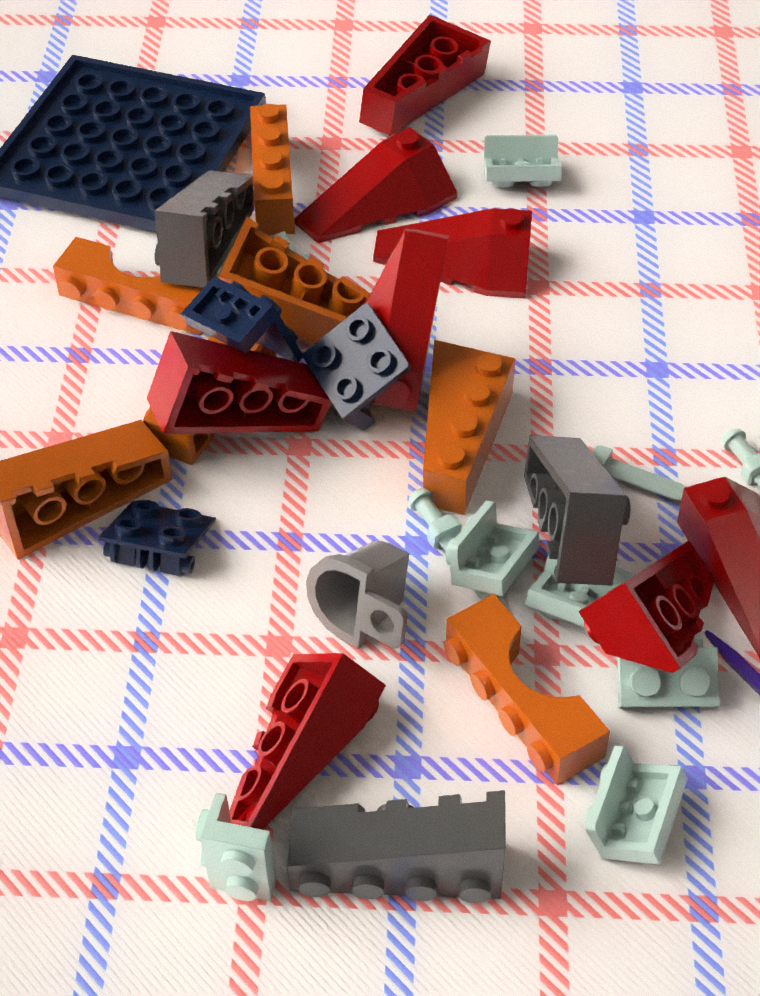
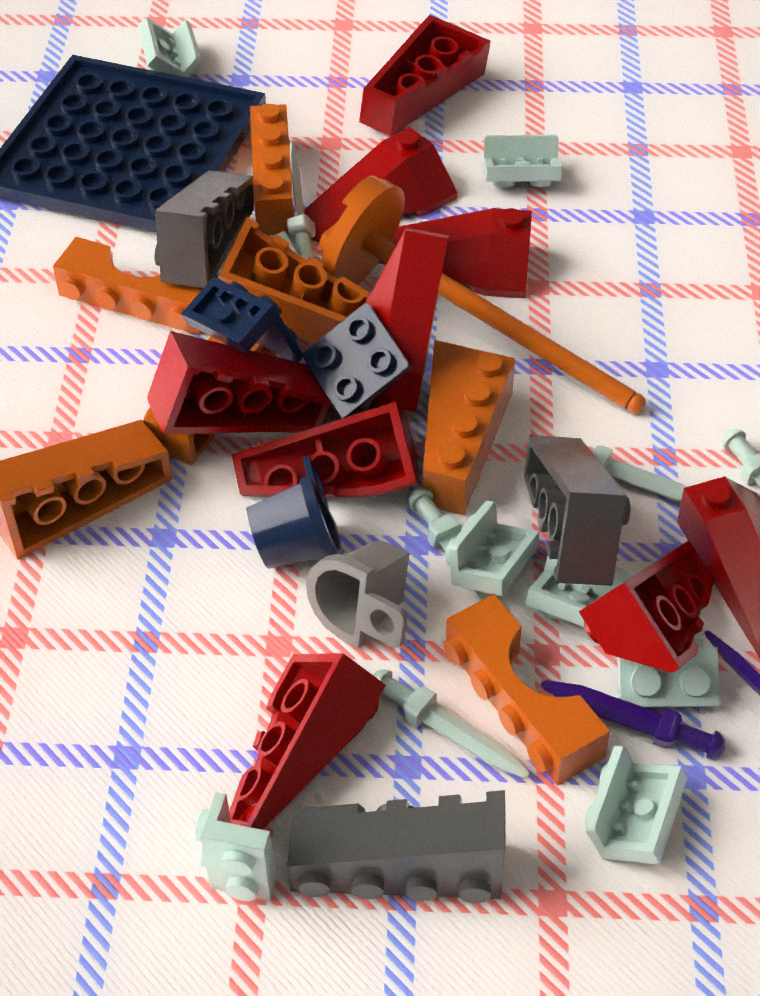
(155, 533): dark blue hinge -> none
(168, 51): none -> light aqua bracket
(295, 523): none -> dark blue container
(300, 226): none -> light aqua sword
(354, 456): none -> red wedge
(365, 237): none -> orange piece
(422, 707): none -> light aqua sword
(664, 727): none -> dark purple sword

